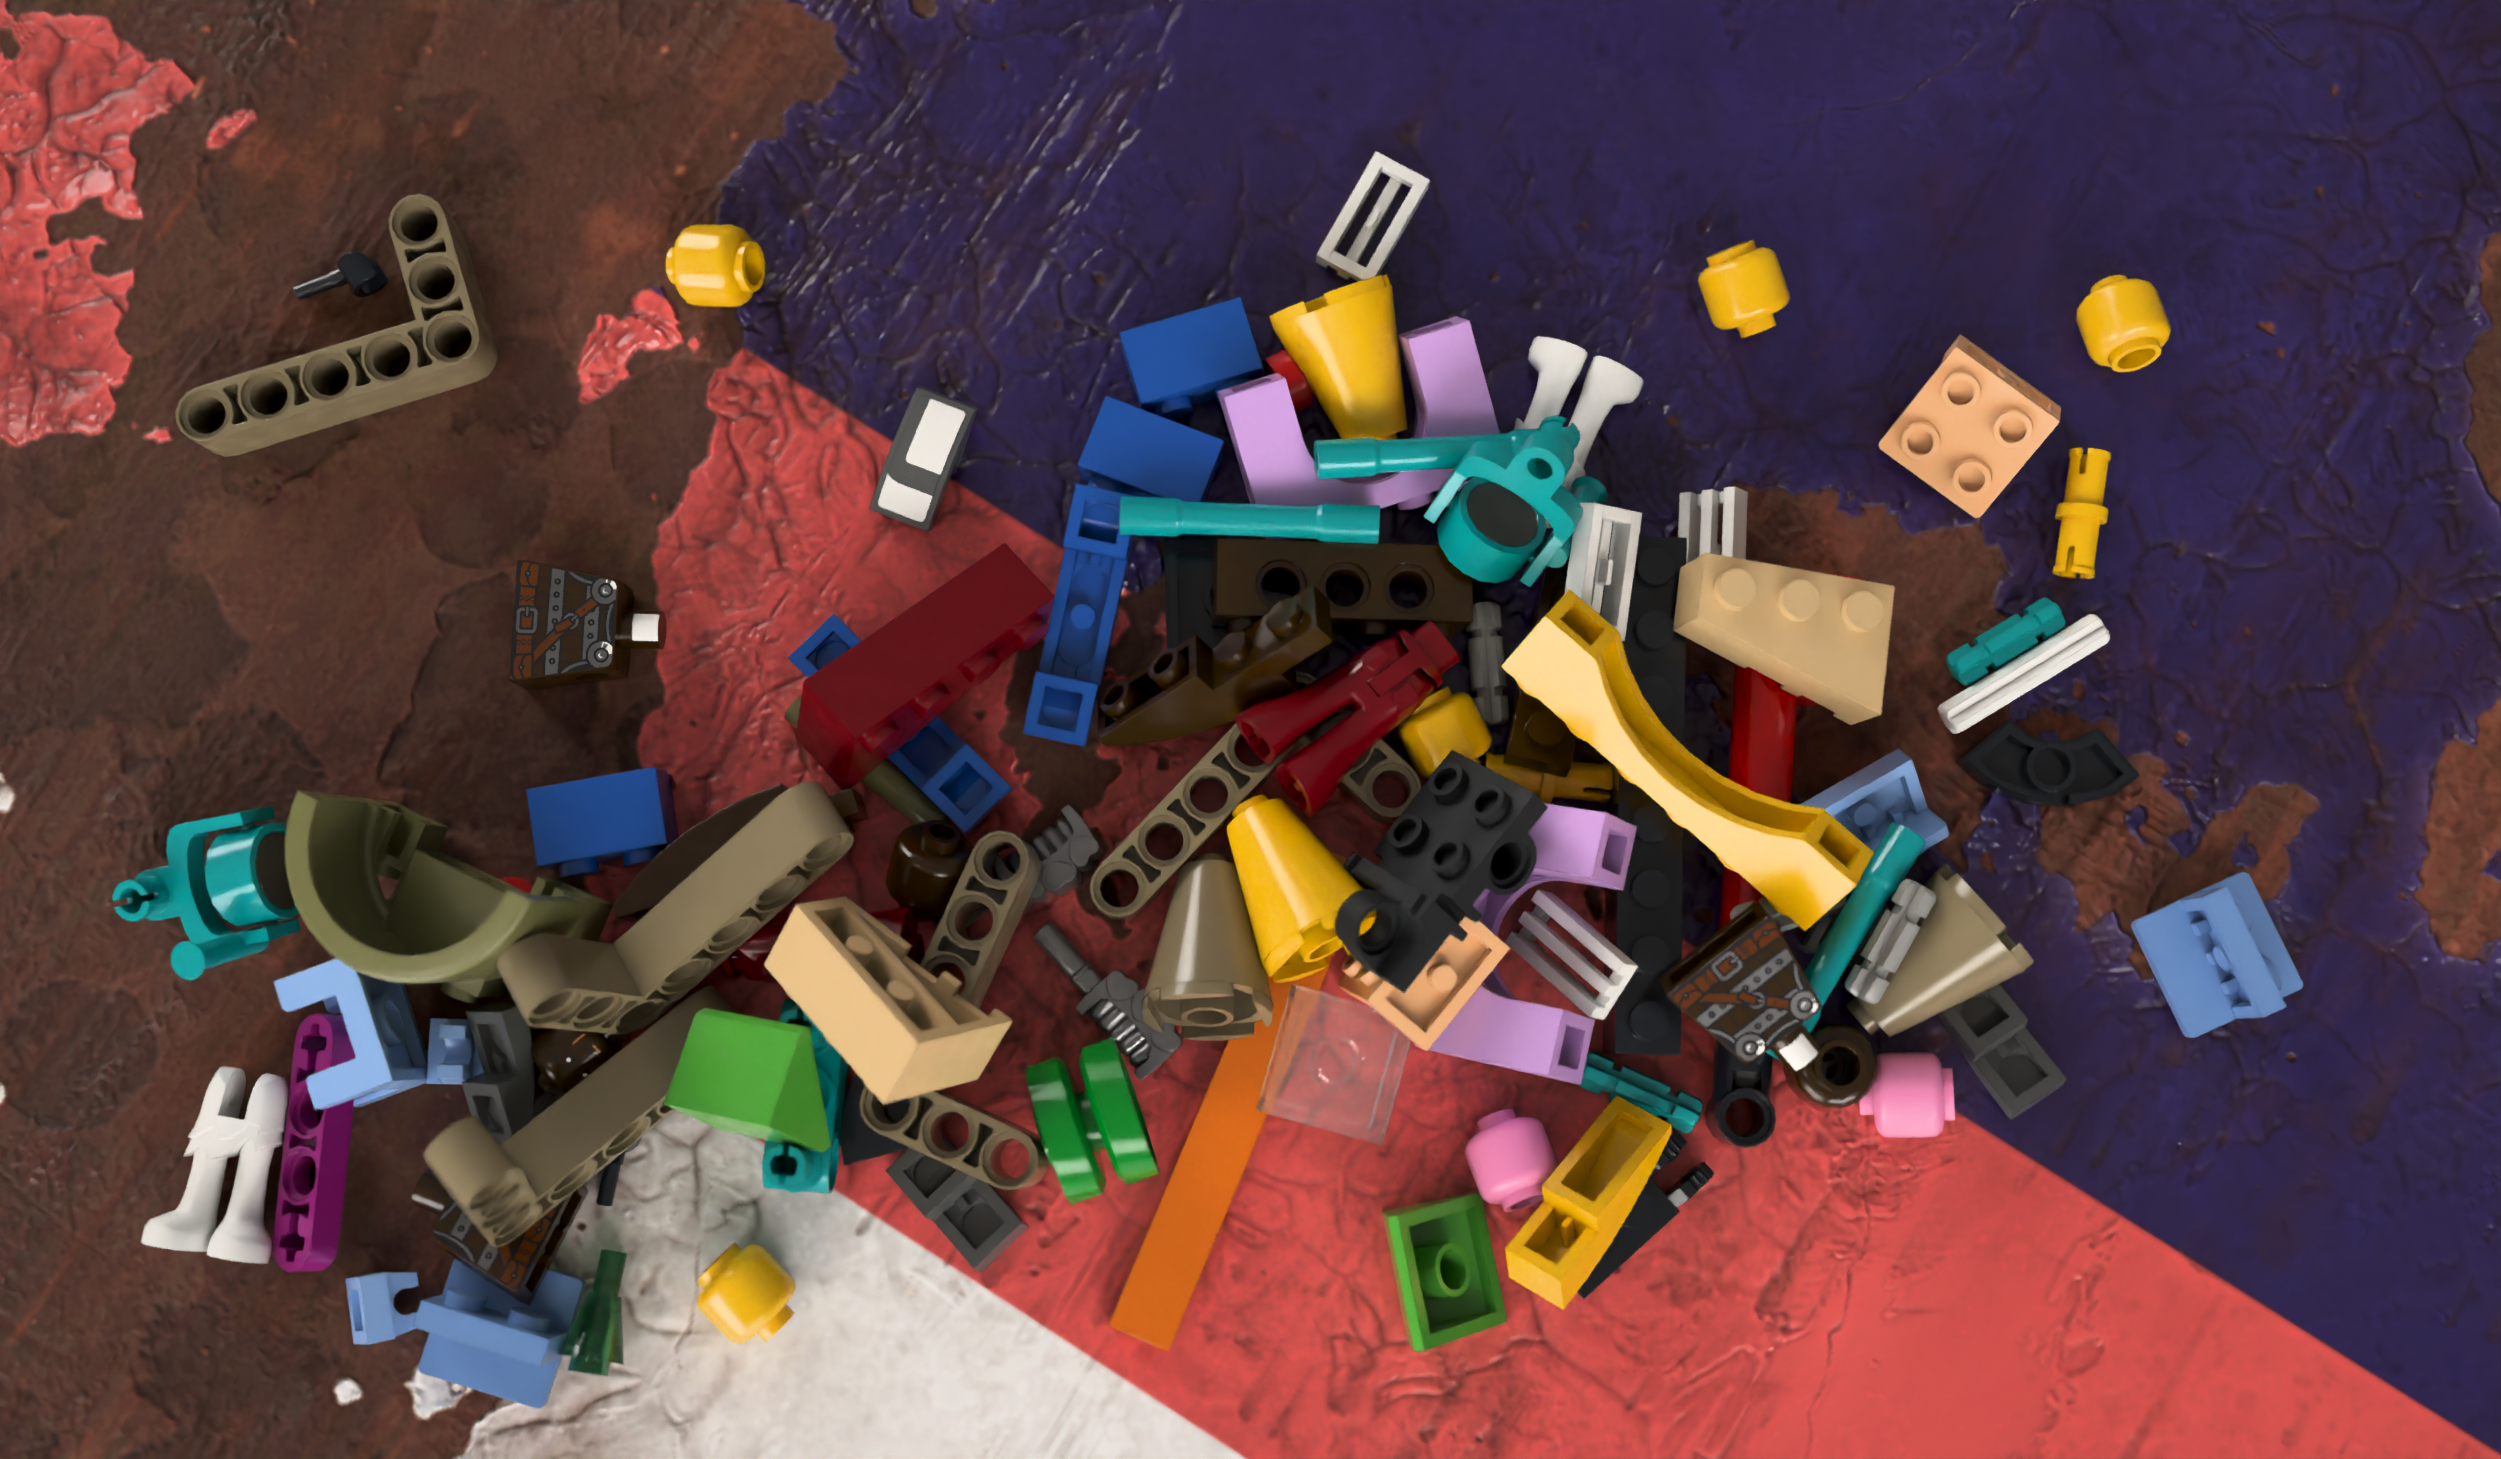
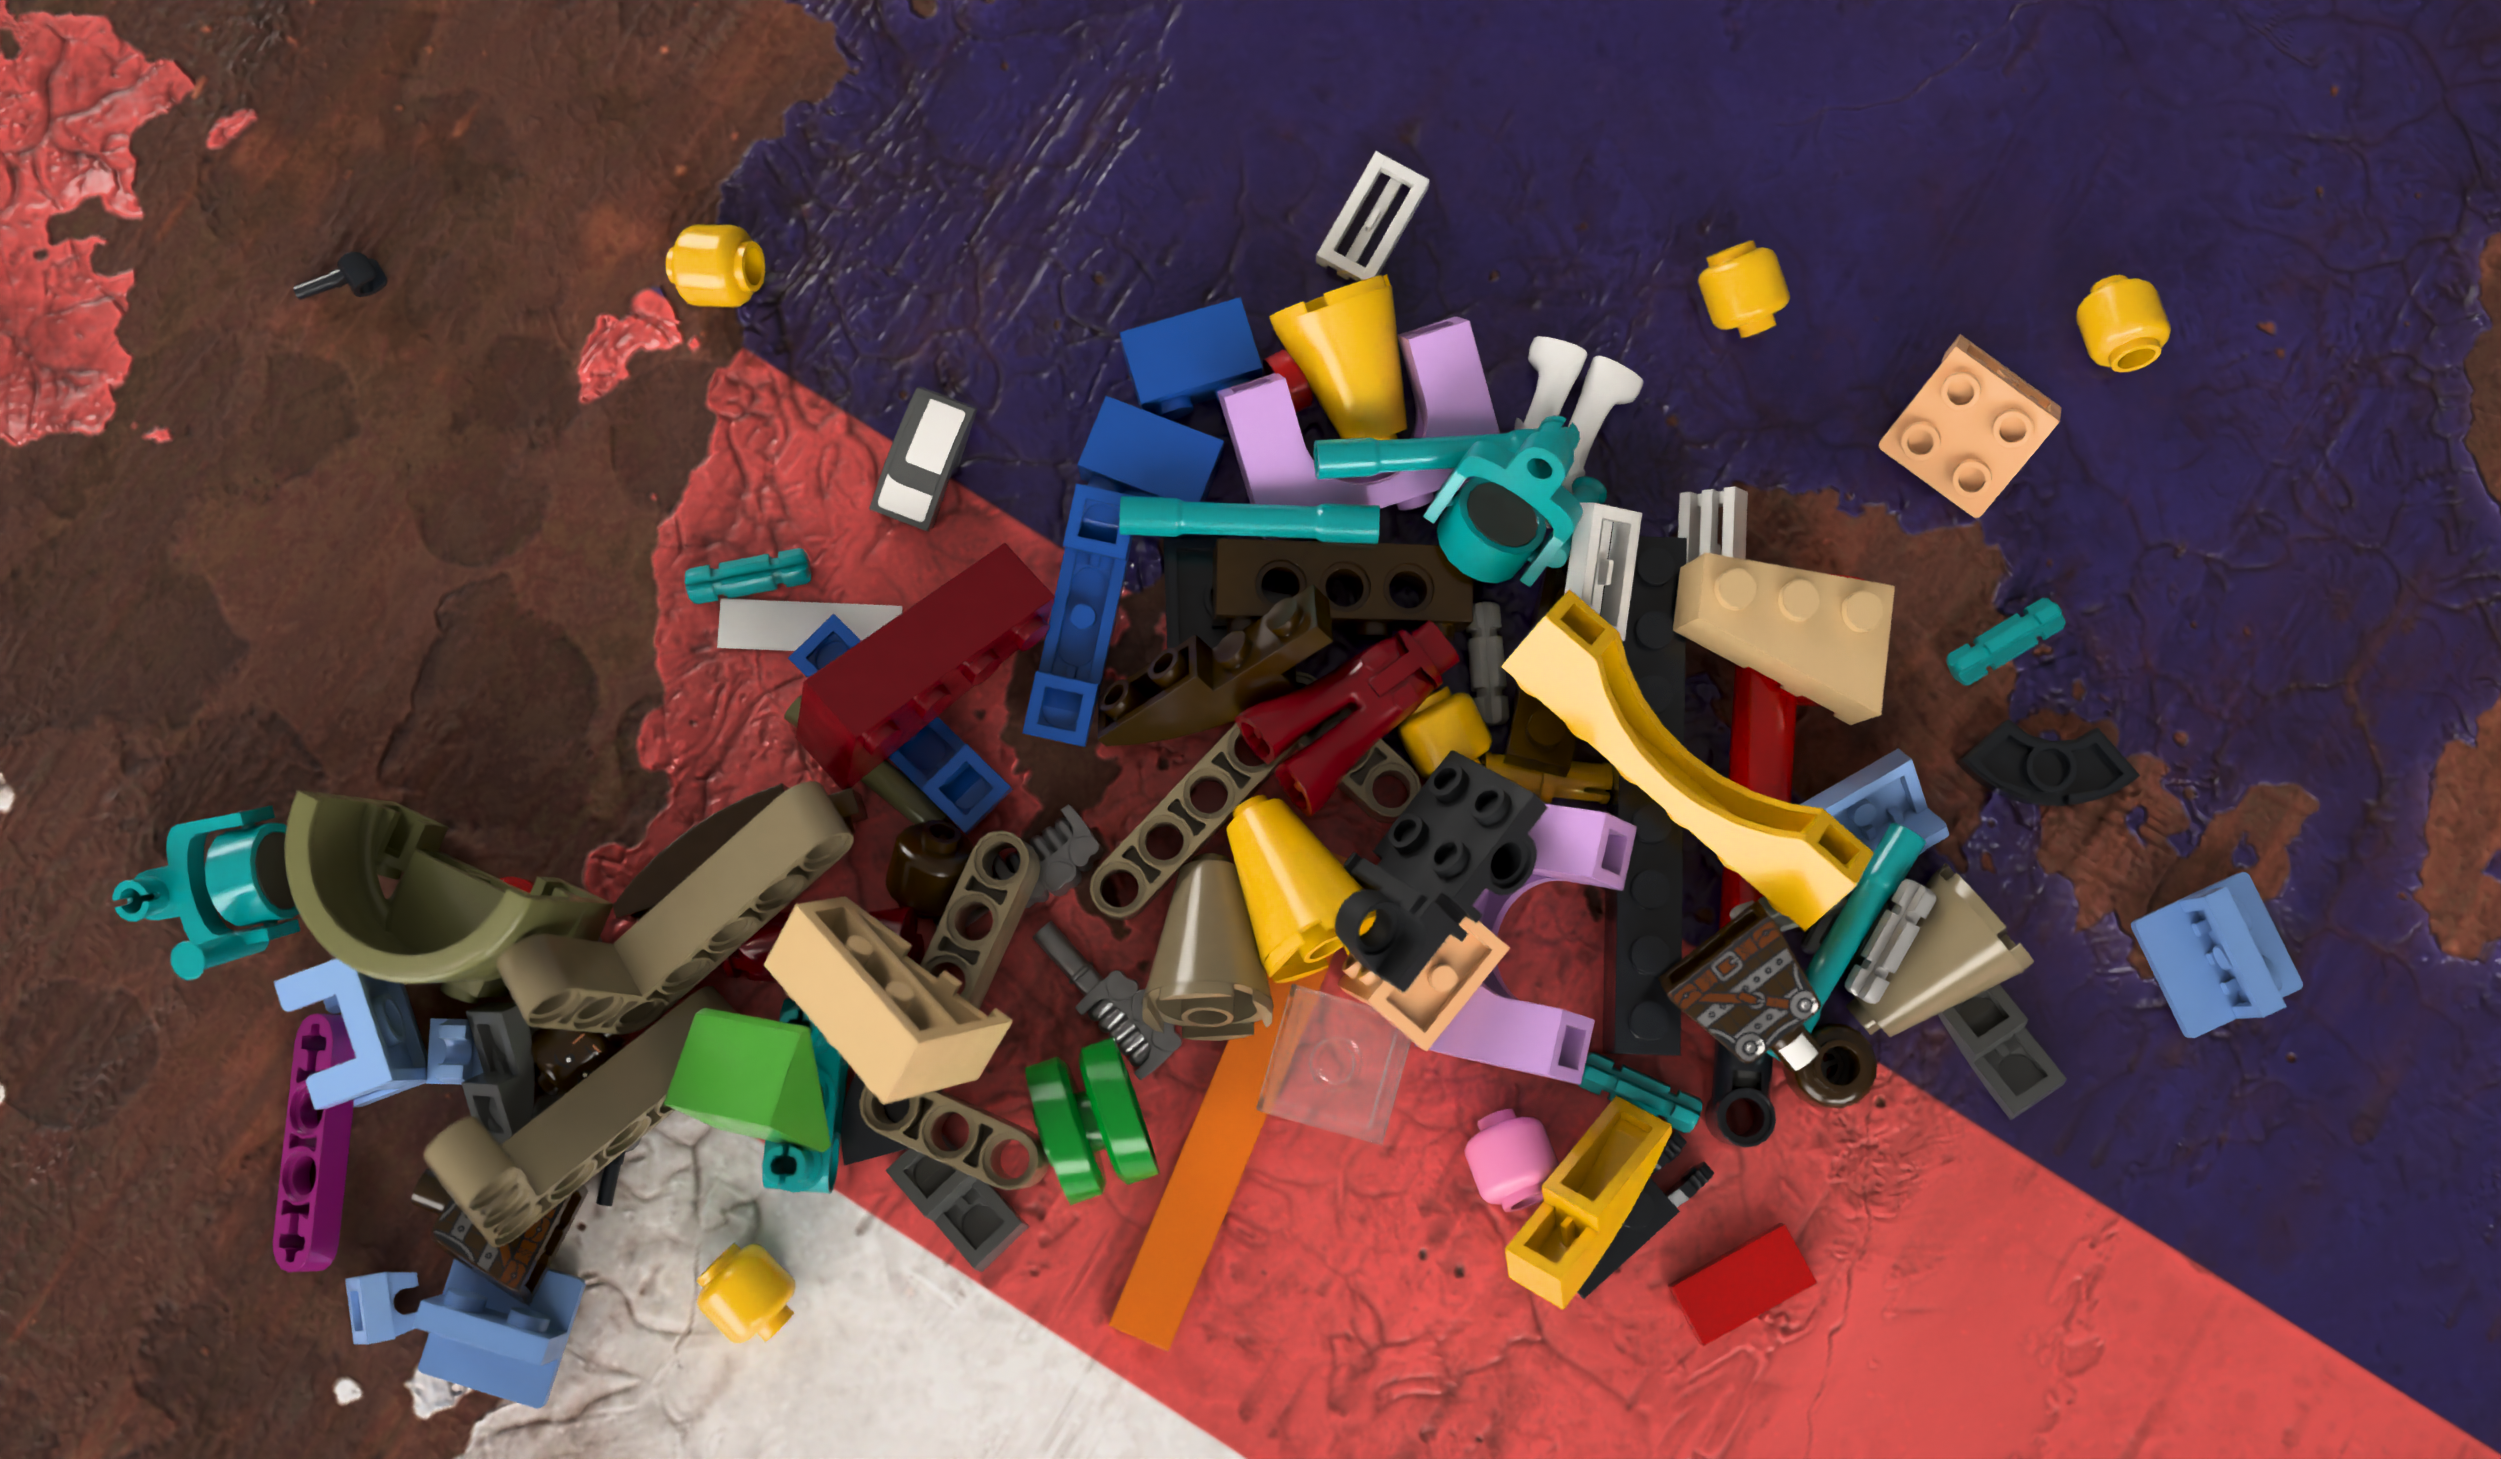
(213, 1140): white piece -> none
(365, 358): dark tan beam -> none
(575, 627): torso -> none
(597, 1330): clear green cone -> none
(602, 821): blue brick -> none
(748, 576): none -> teal axle
(790, 623): none -> white sticker
(1444, 1270): bright green slope -> none
(1535, 927): white tile -> none
(1742, 1284): none -> red tile
(1910, 1095): bright pink head -> none
(2023, 673): white axle -> none
(2081, 513): yellow pin -> none

